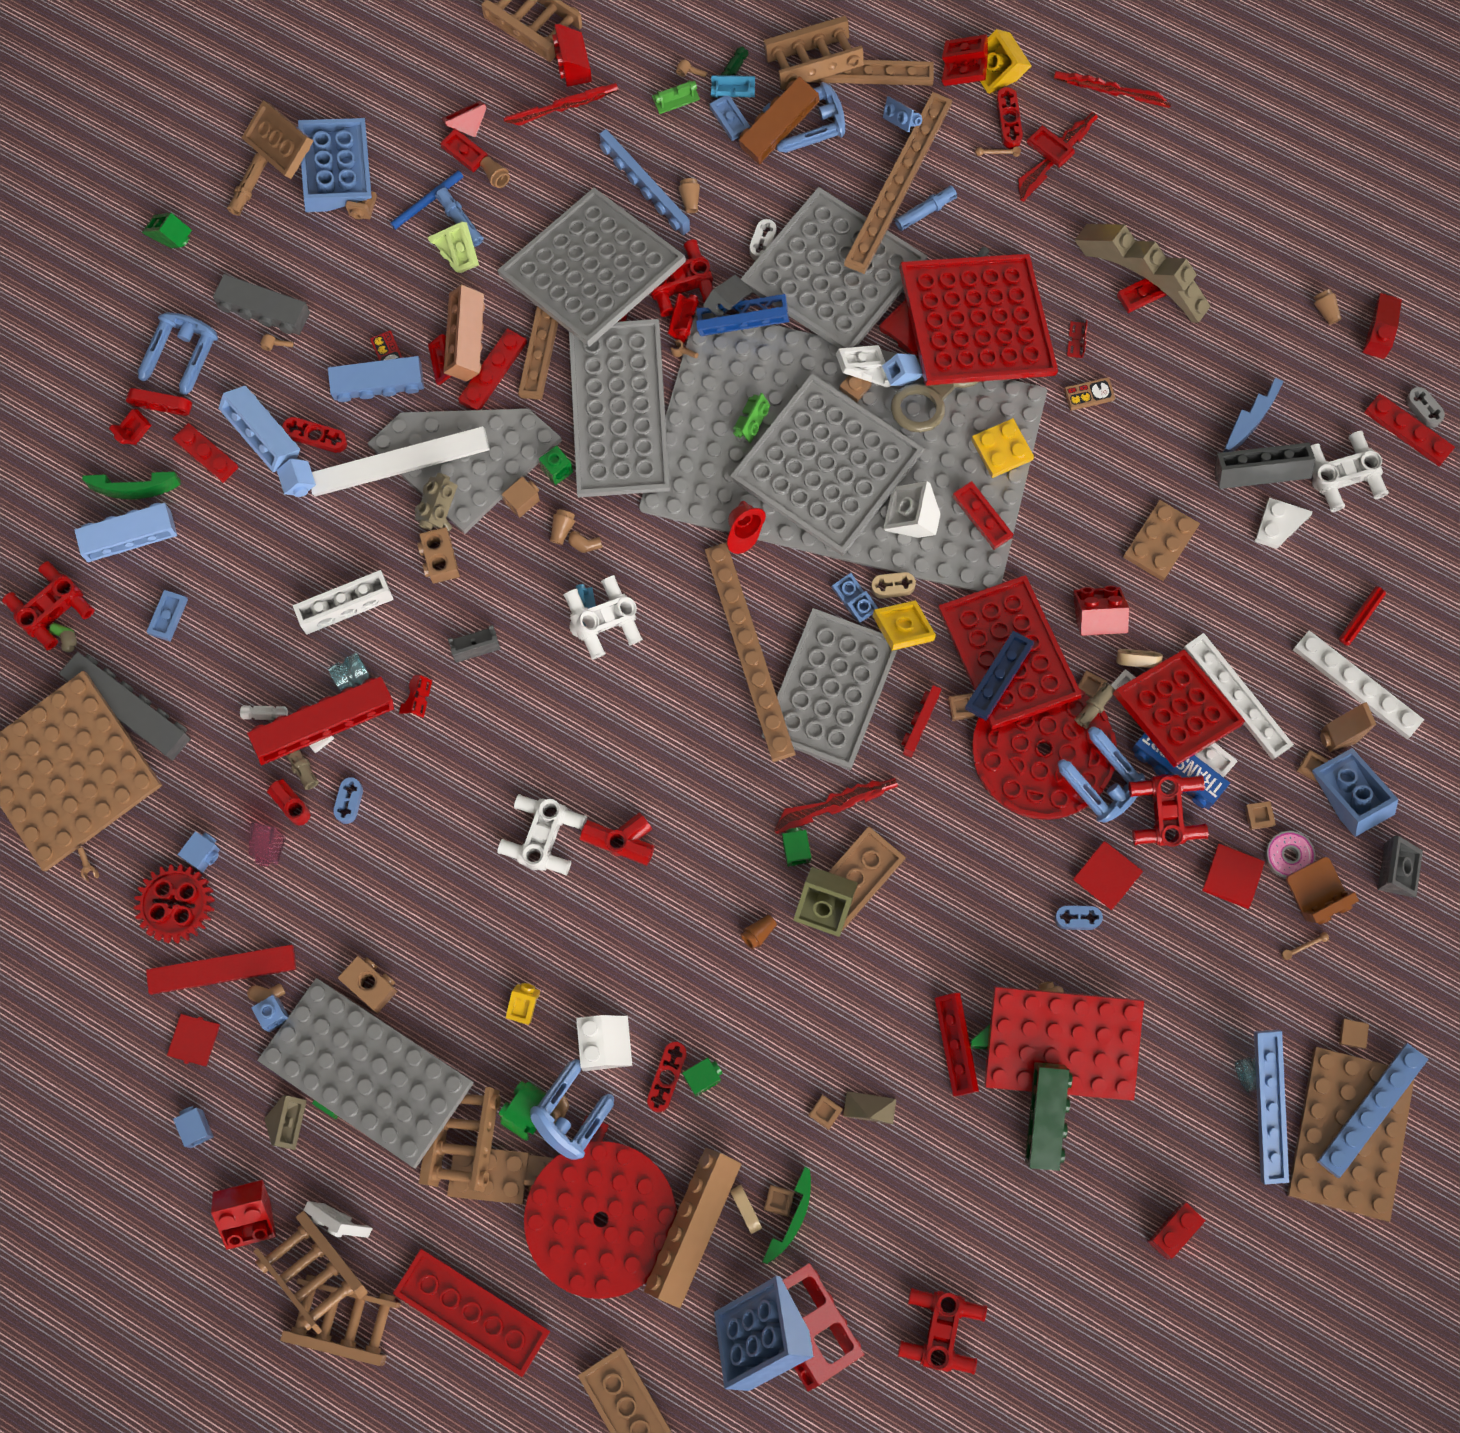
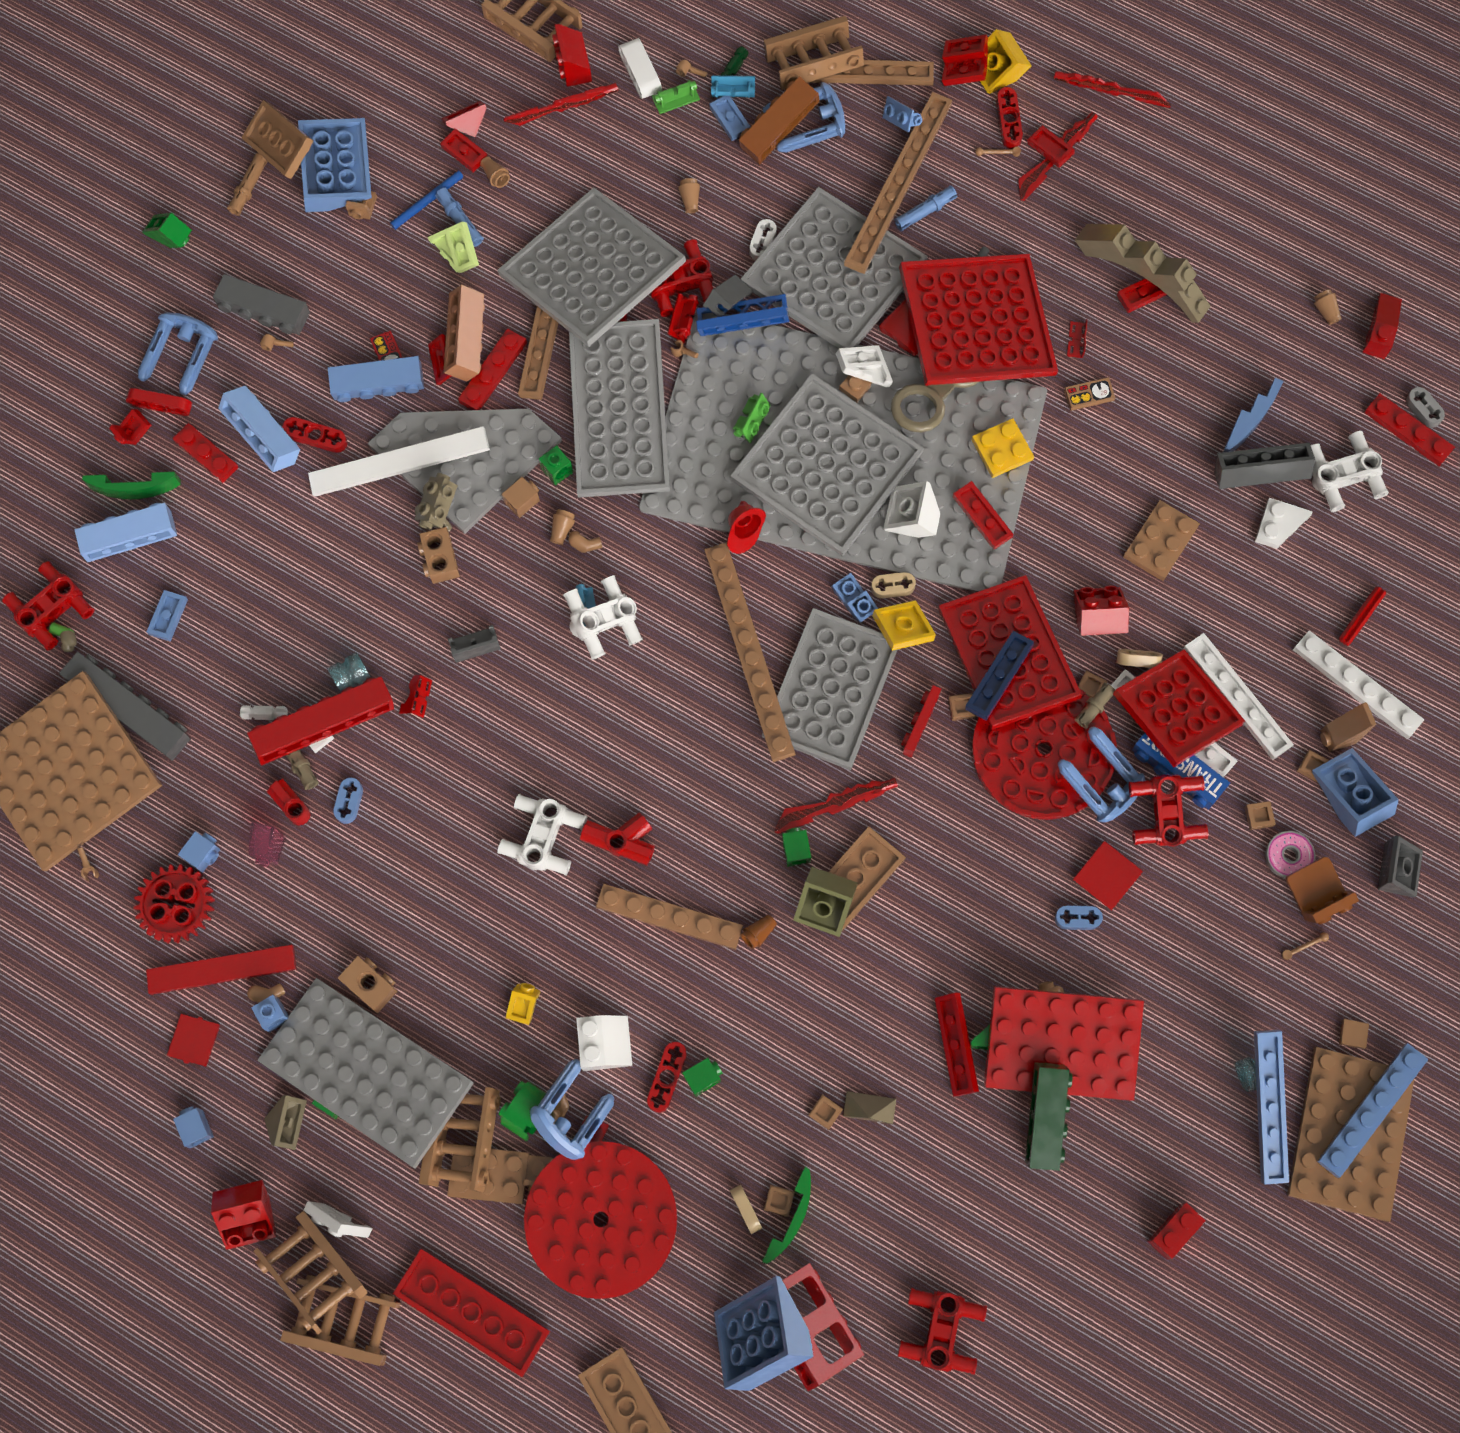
(296, 477): light blue brick -> none
(343, 602): white brick -> none
(640, 68): none -> white beam
(648, 187): medium blue plate -> none
(669, 916): none -> medium nougat plate
(692, 1227): medium nougat brick -> none
(902, 369): light blue brick -> none
(1233, 876): red slope -> none

